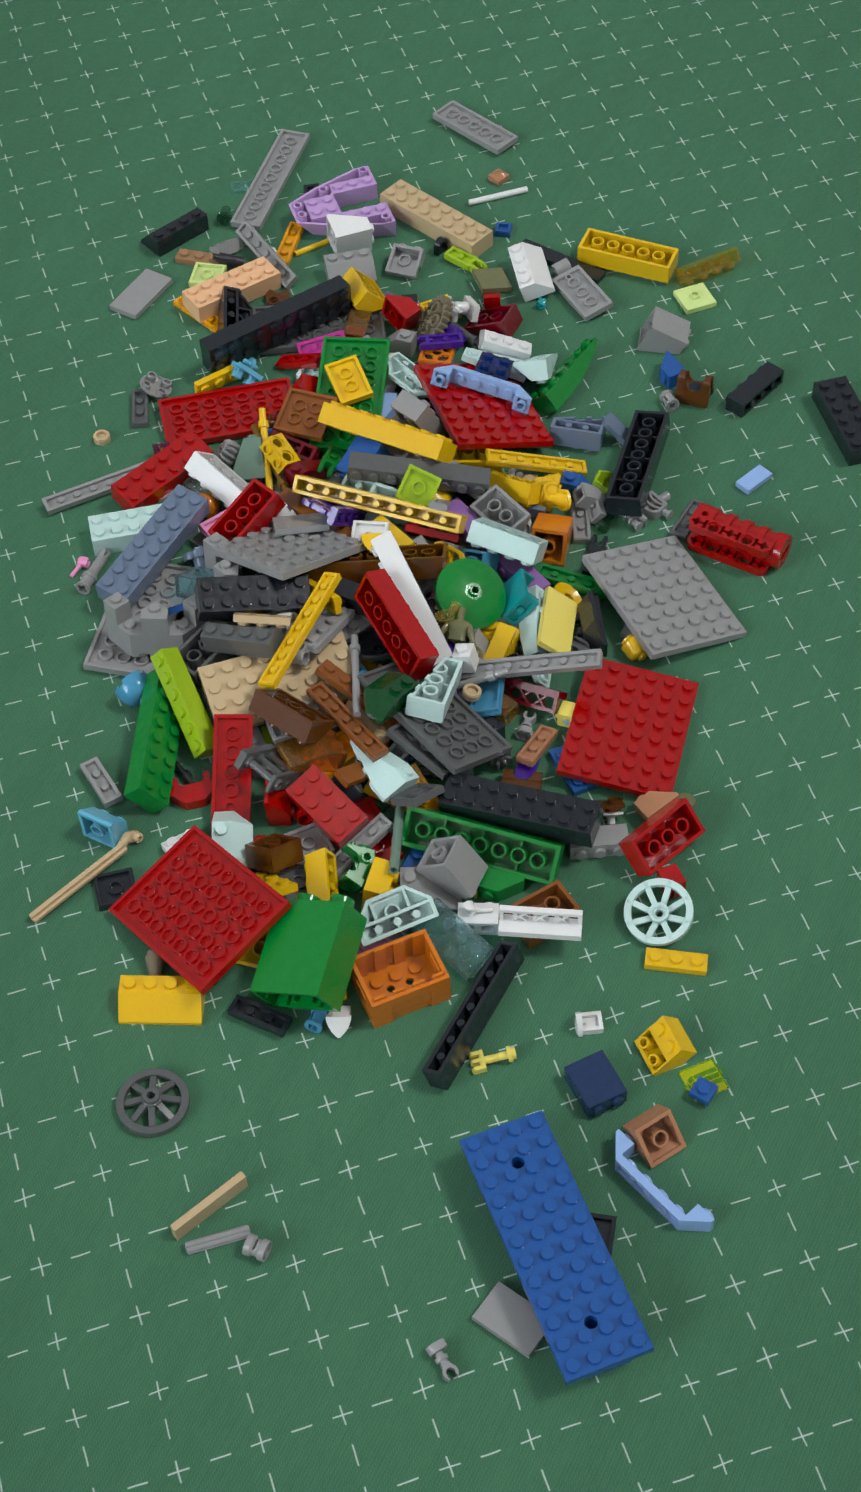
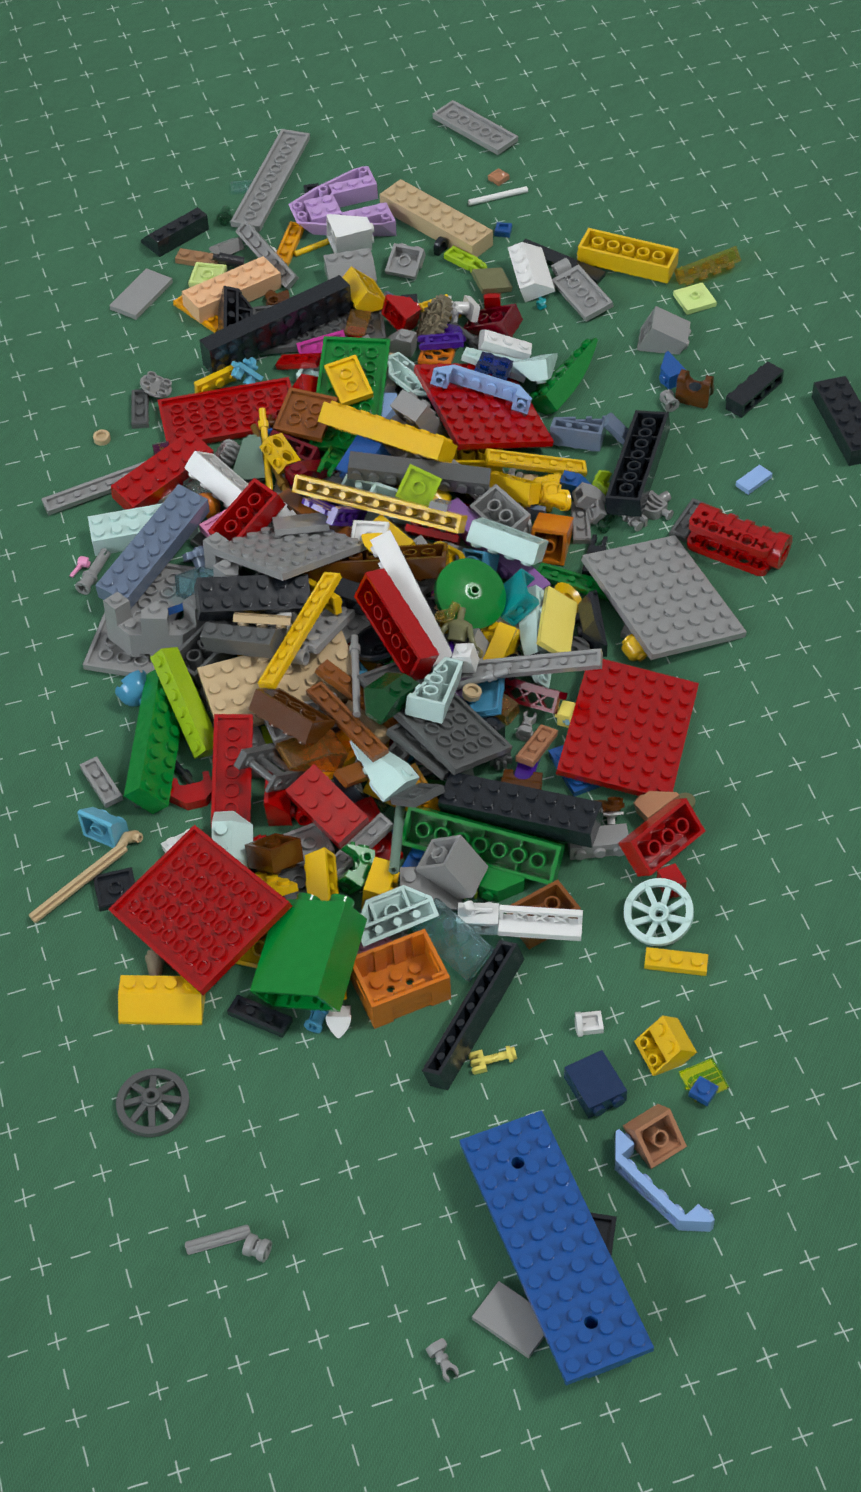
(209, 1205): tan tile -> none

